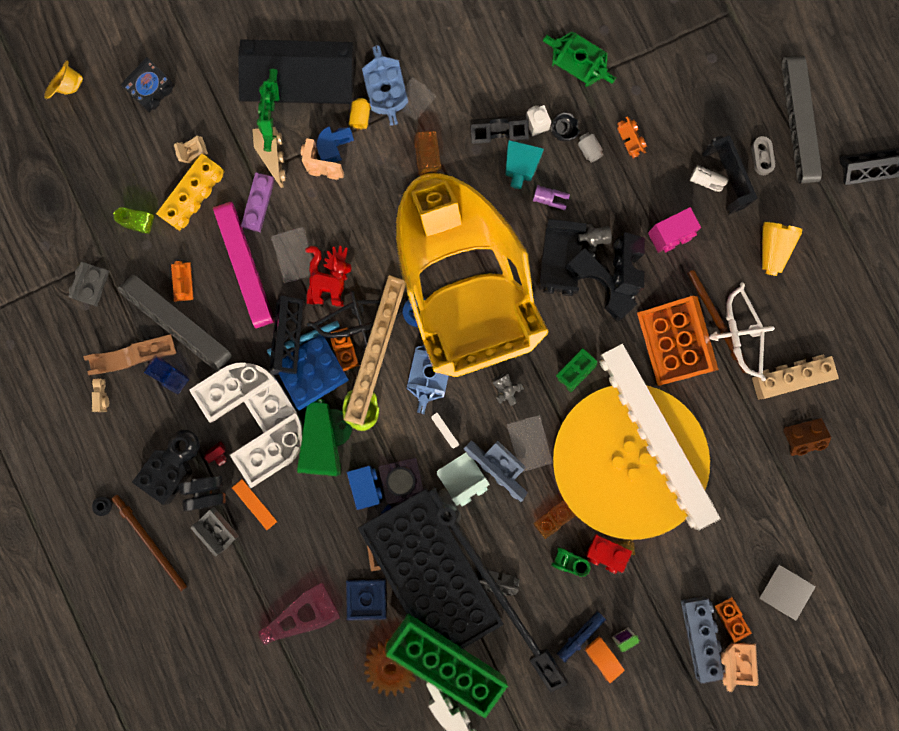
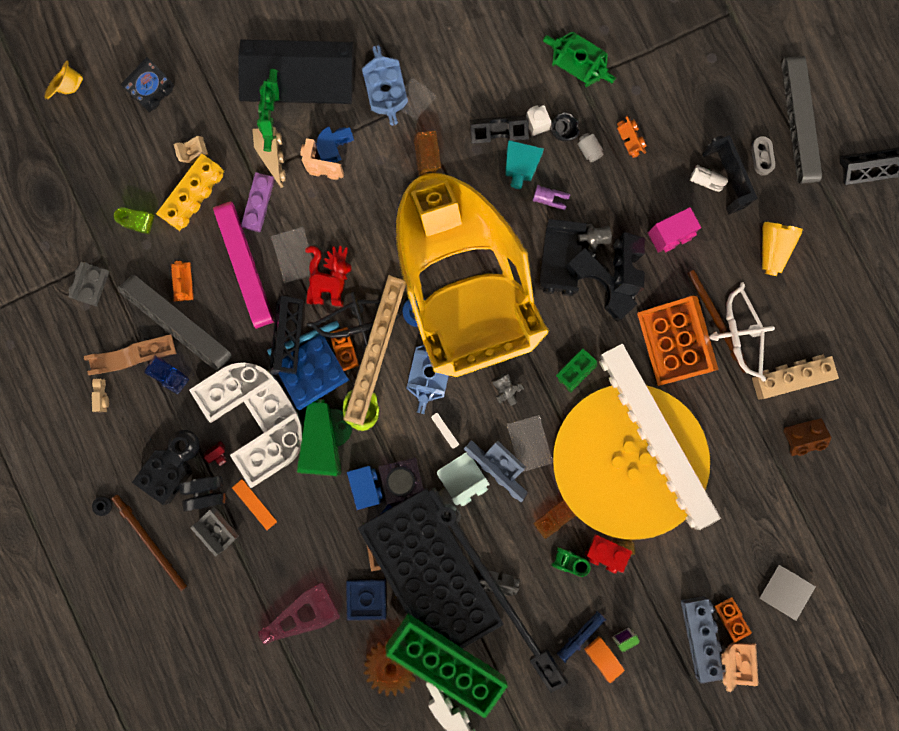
(359, 114): yellow brick -> none

